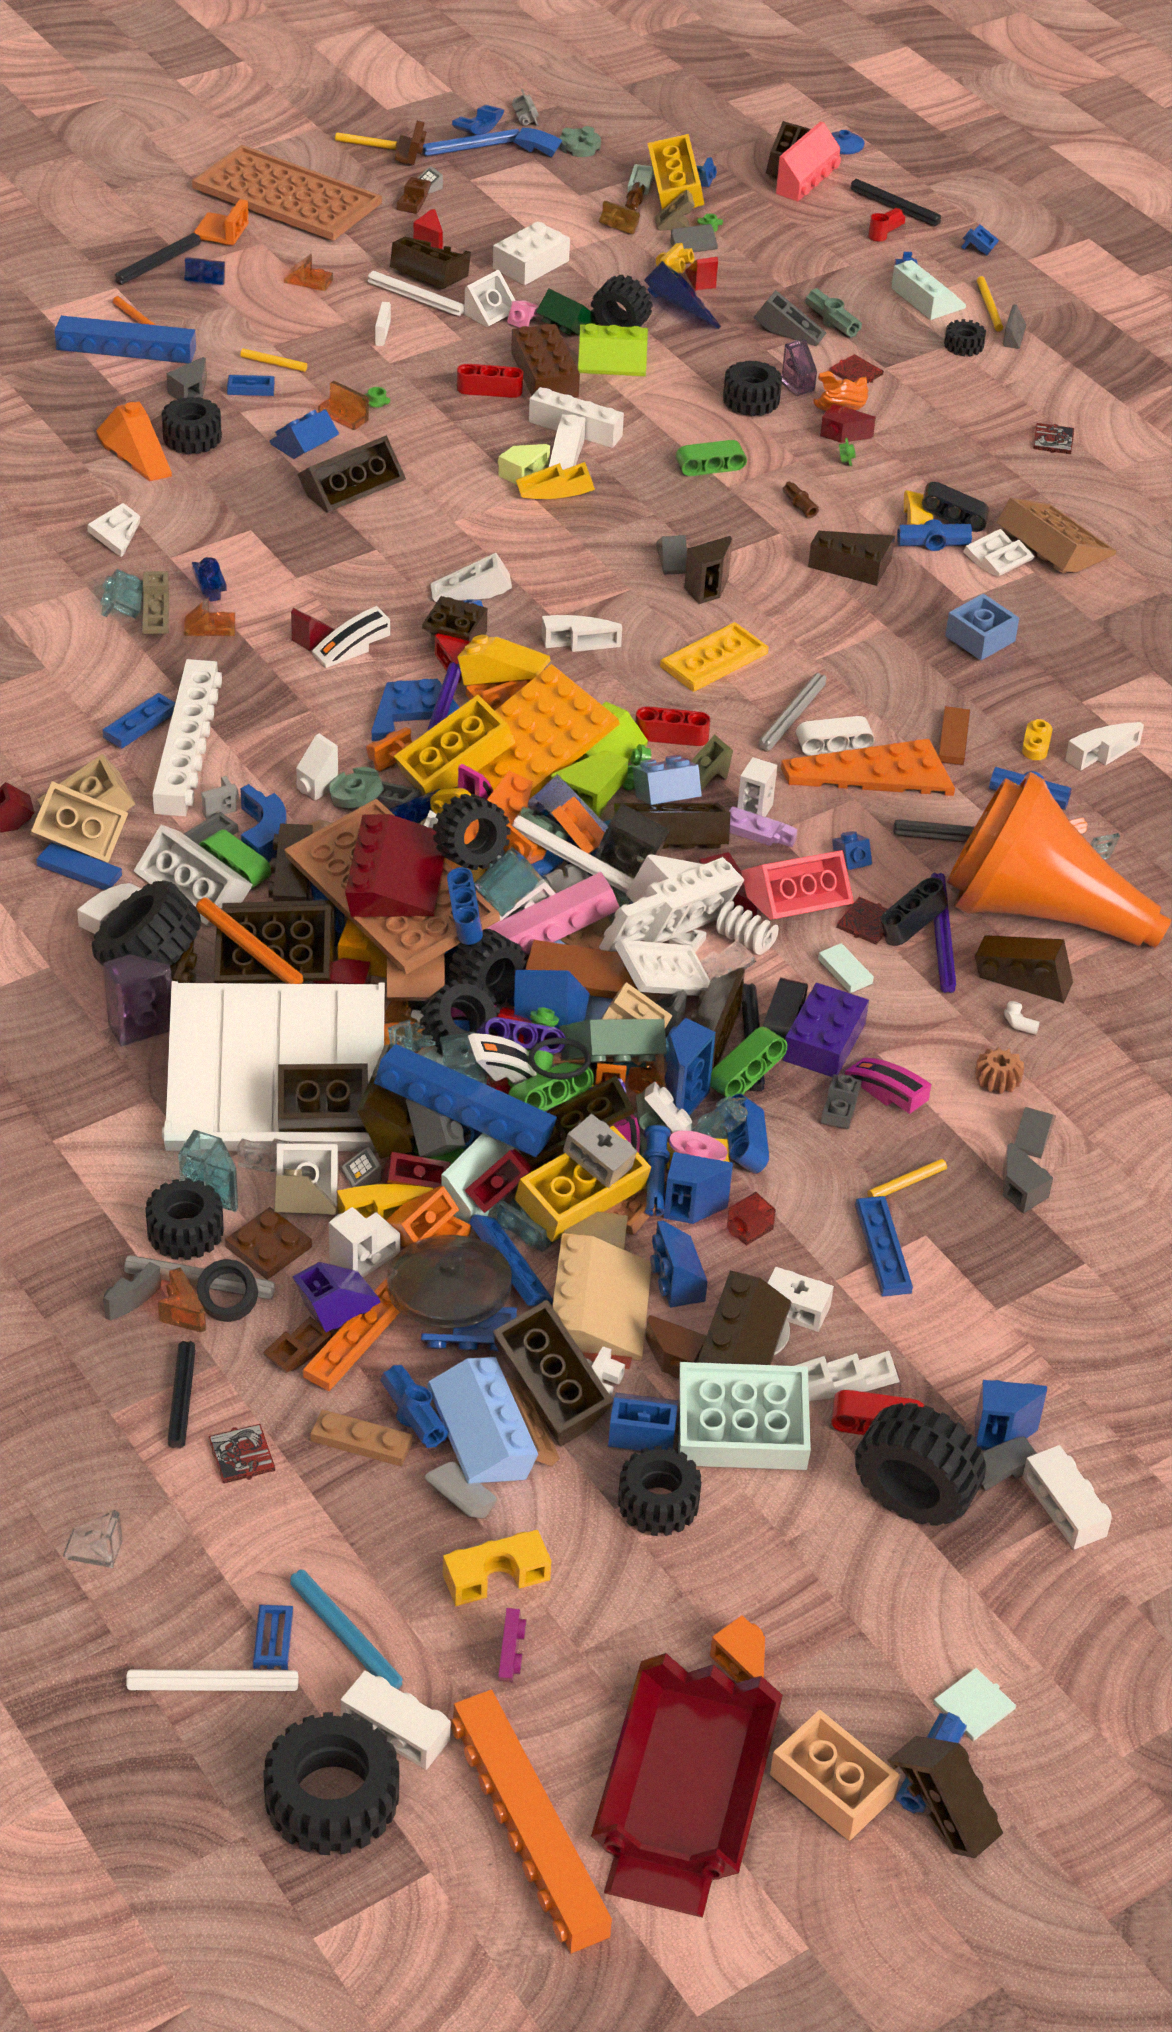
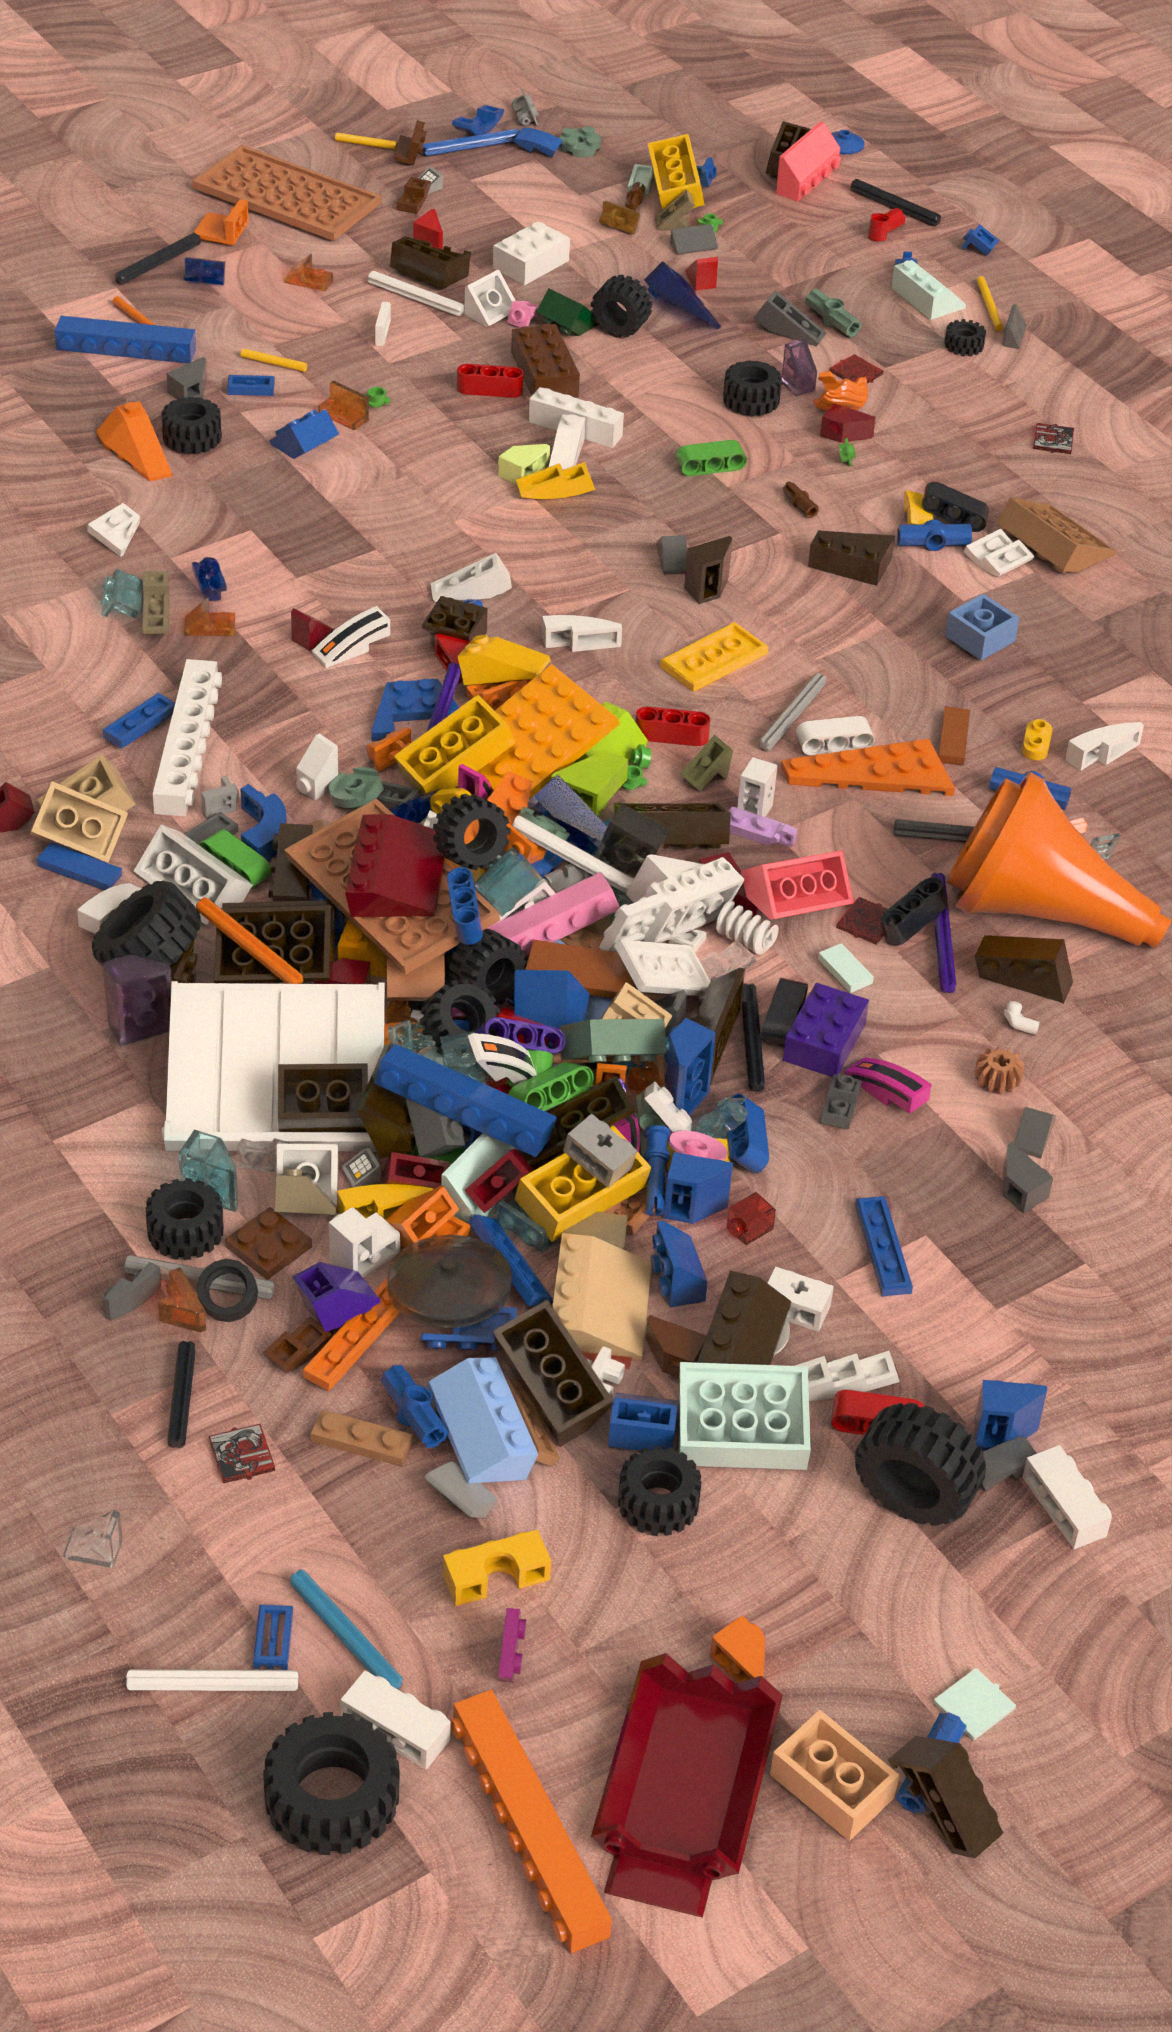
(352, 475): dark brown slope -> none
(544, 1017): bright green plate -> none
(579, 825): orange bracket -> none
(582, 1069): black tyre -> none
(613, 350): lime slope -> none
(666, 780): brick -> none
(676, 257): yellow hips -> none
(748, 1062): bright green beam -> none
(855, 849): blue bracket -> none
(908, 1179): yellow bar -> none

